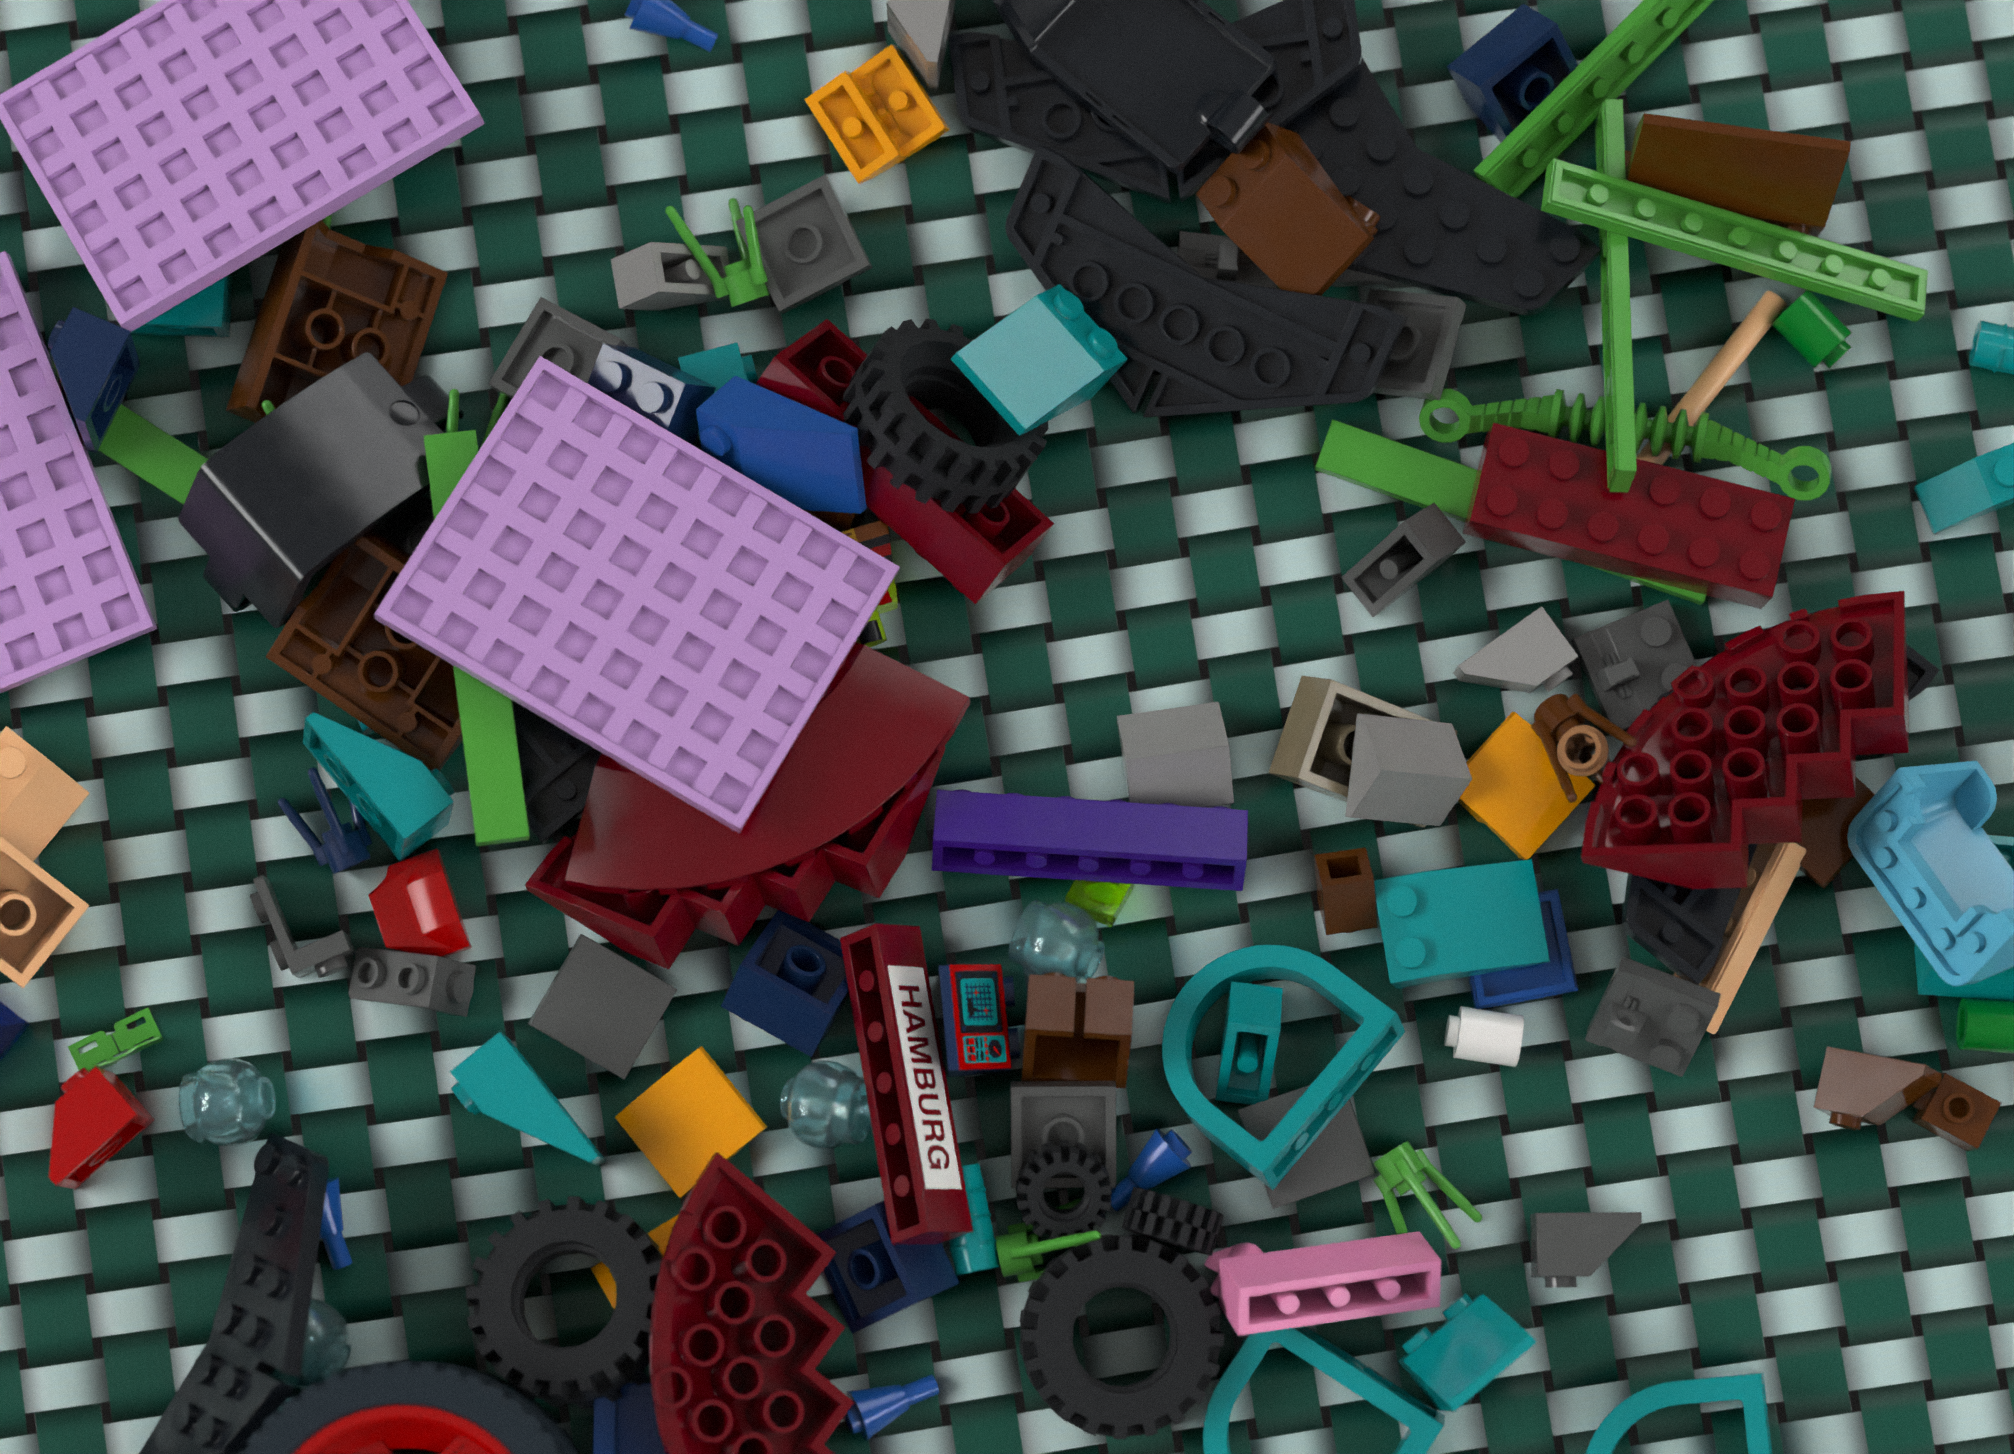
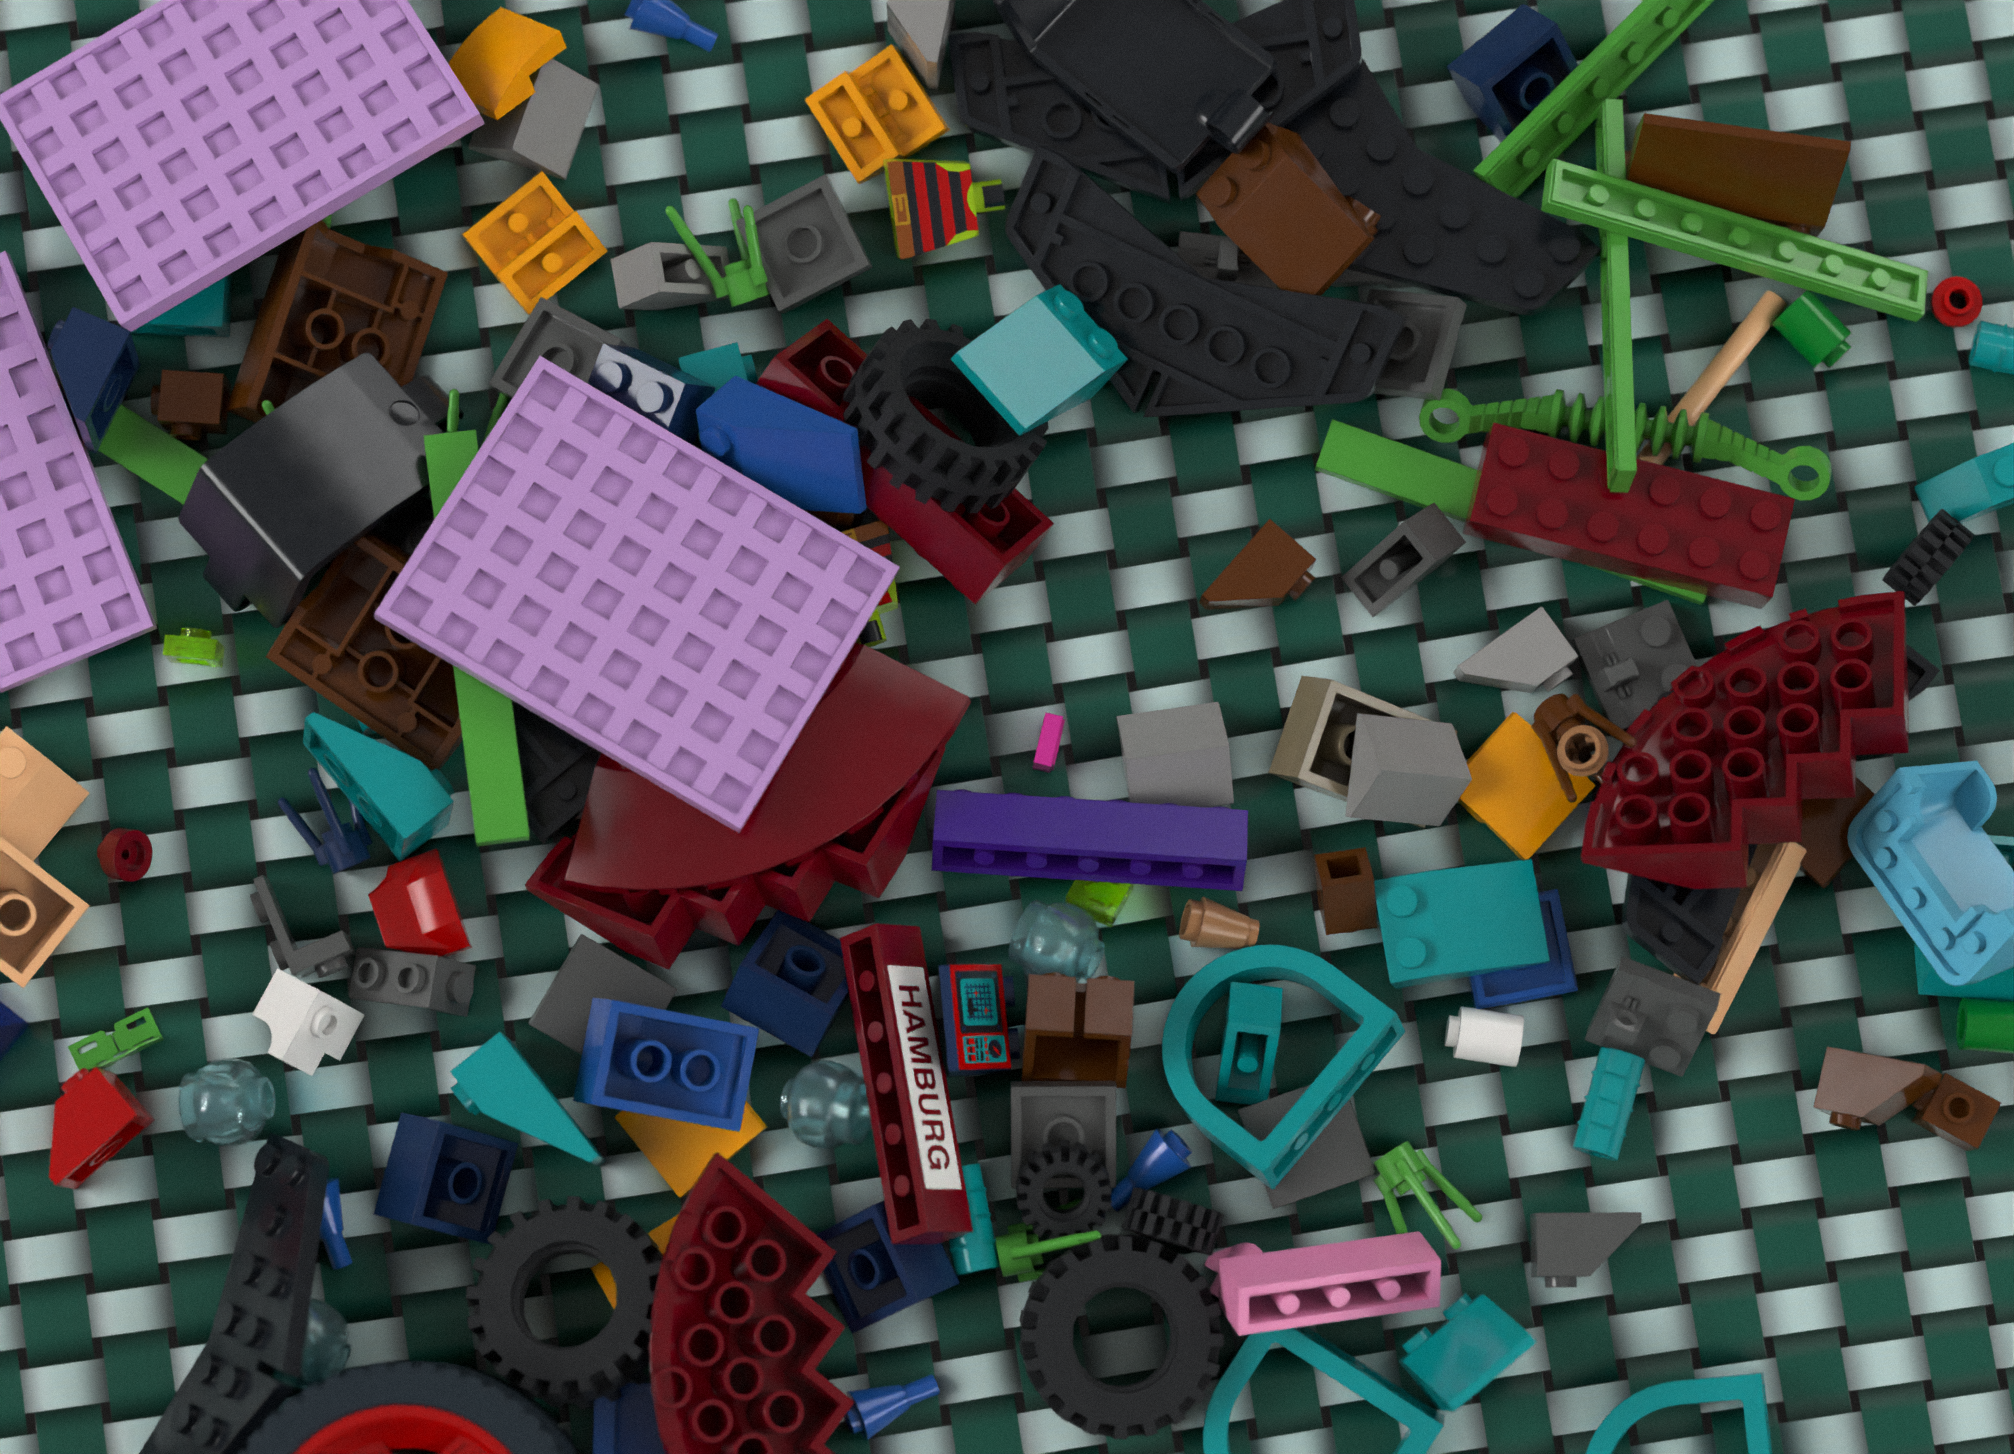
(125, 854): none -> dark red tile
(191, 403): none -> reddish brown brick
(194, 648): none -> clear neon green plate
(305, 1022): none -> white brick
(445, 1178): none -> dark blue slope
(500, 57): none -> light orange slope
(534, 242): none -> light orange slope
(544, 127): none -> light grey slope
(666, 1064): none -> blue slope
(936, 203): none -> torso
(1048, 742): none -> dark pink tile
(1216, 926): none -> medium nougat cone
(1262, 573): none -> reddish brown slope
(1608, 1103): none -> teal axle
(1928, 557): none -> black tyre
(1945, 312): none -> red plate

